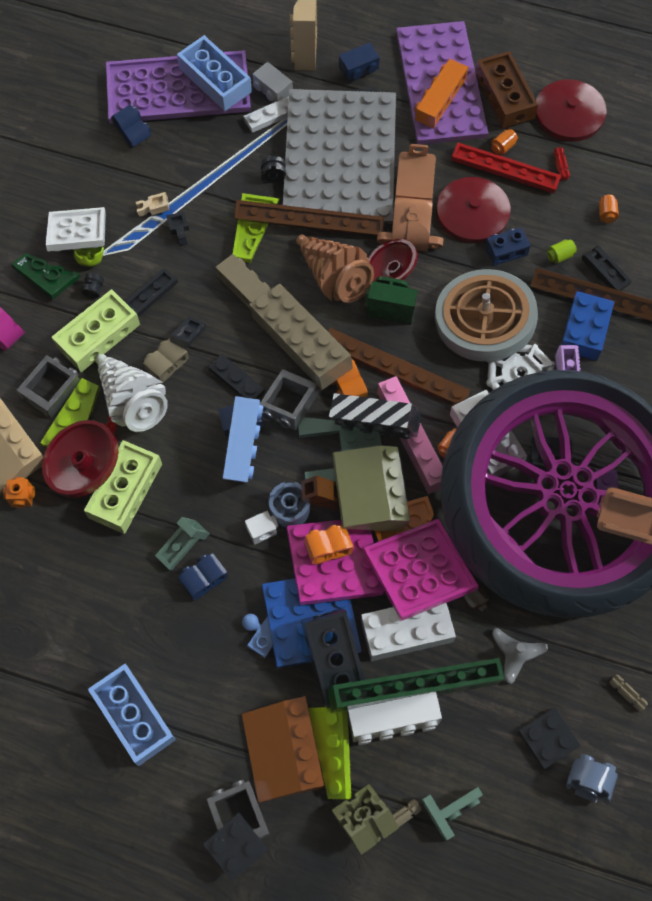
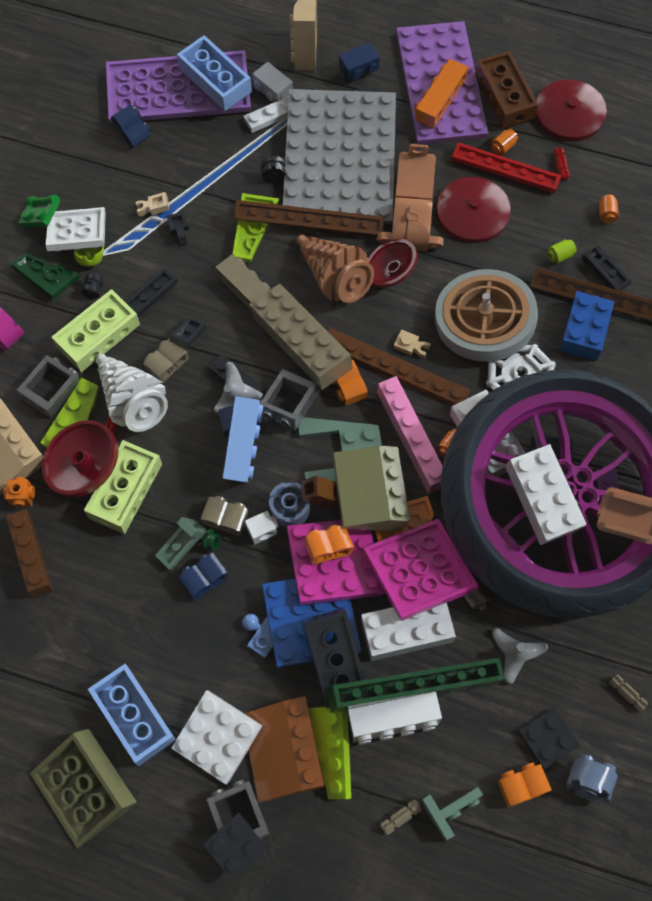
(29, 553): none -> reddish brown brick
(39, 216): none -> green plate
(82, 787): none -> olive slope
(211, 541): none -> dark green plate
(217, 737): none -> white plate
(224, 515): none -> dark tan brick
(235, 387): none -> light grey piece
(365, 819): olive brick -> none
(375, 415): black brick -> none
(390, 300): dark green brick -> none
(409, 343): none -> tan plate
(507, 246): dark blue brick -> none
(523, 785): none -> orange brick
(545, 494): none -> white brick
(567, 358): lavender brick -> none

